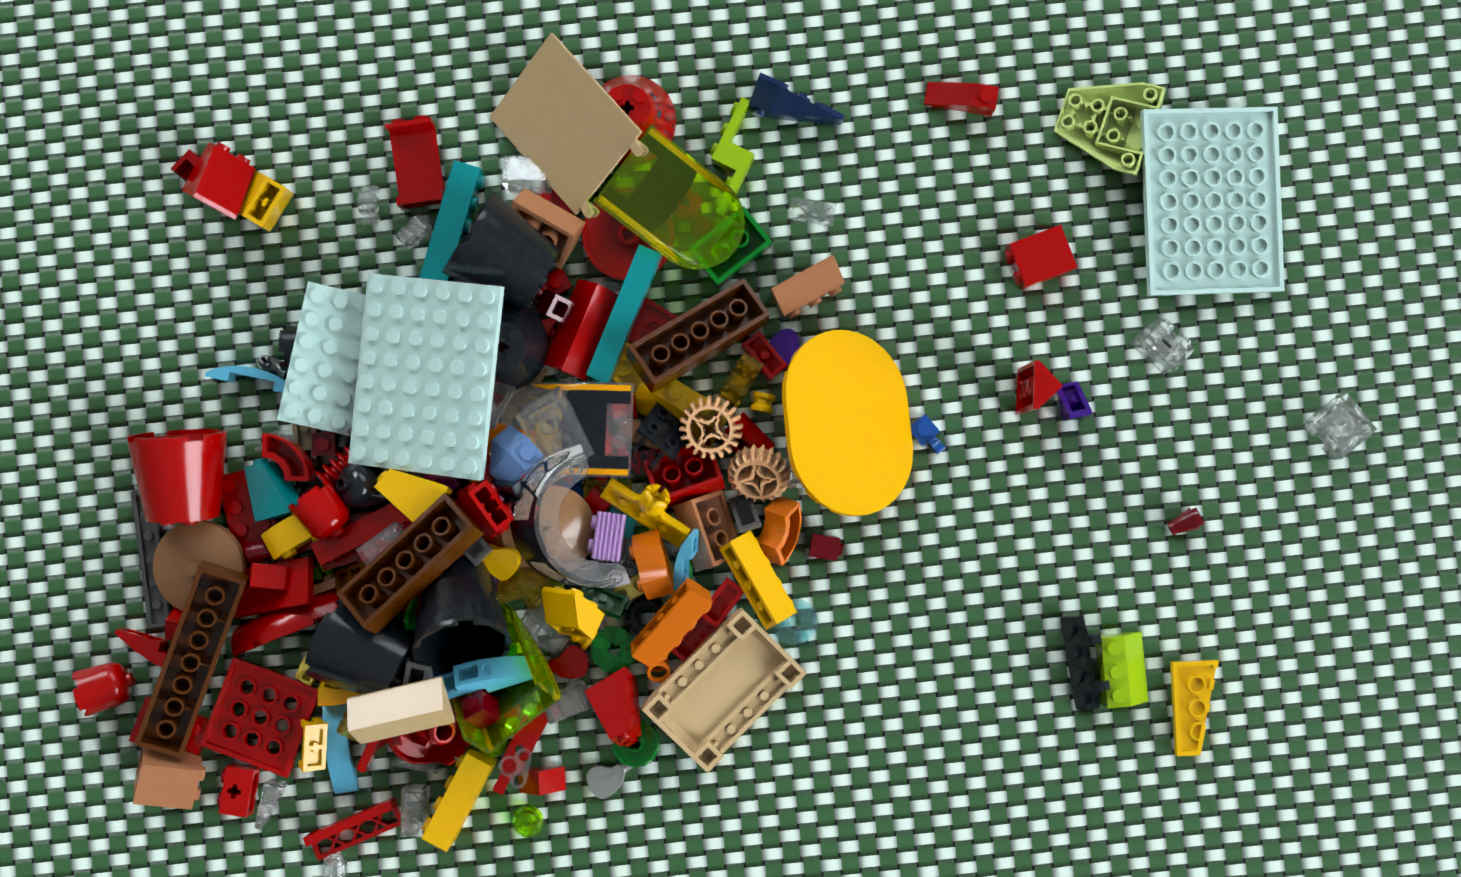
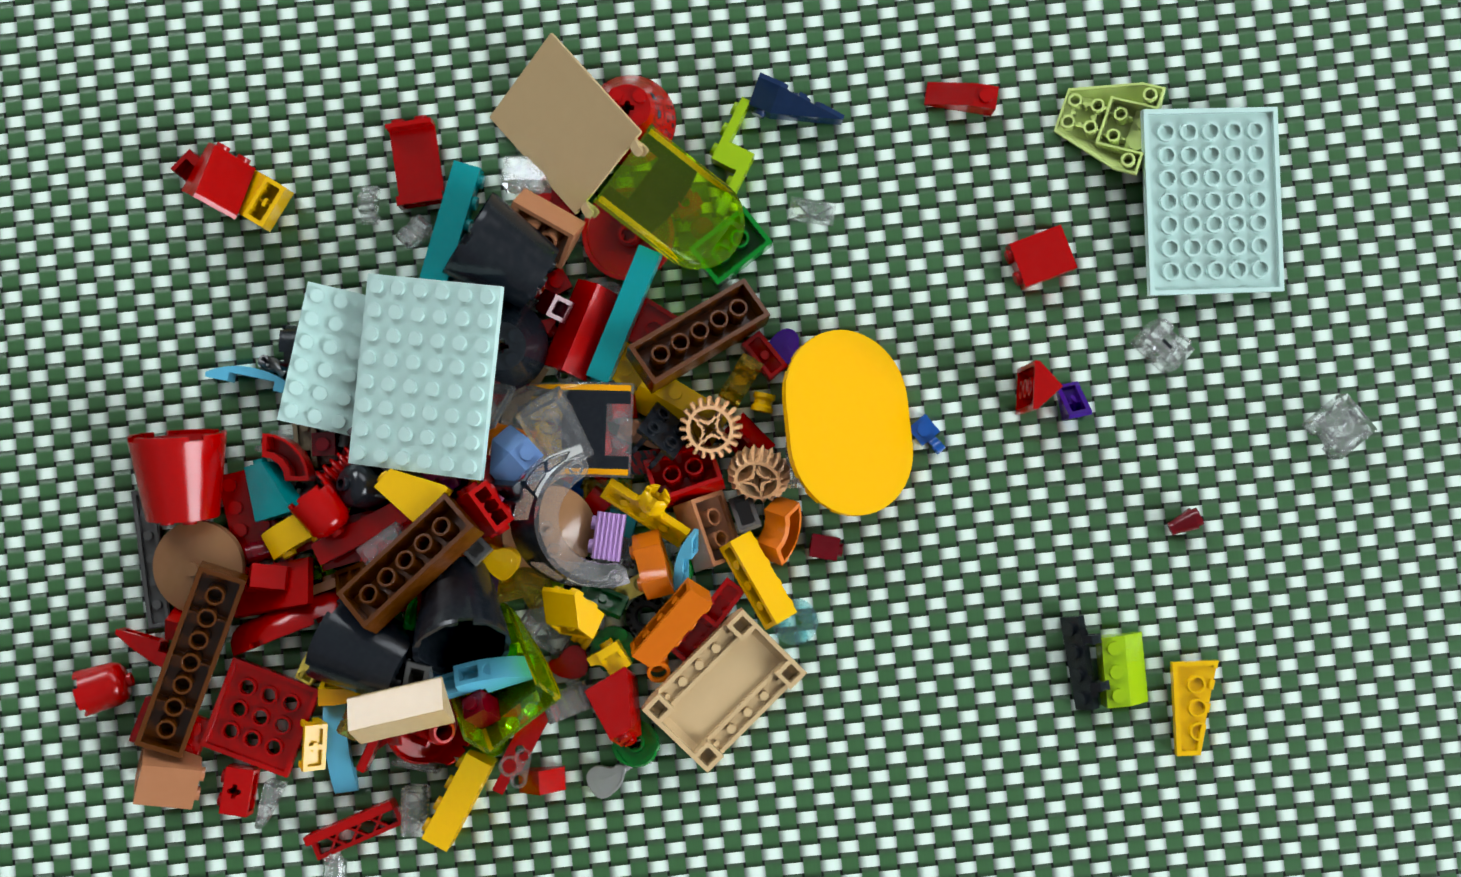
(527, 814): clear neon green cone -> none
(610, 656): none -> yellow brick
(808, 287): nougat slope -> none

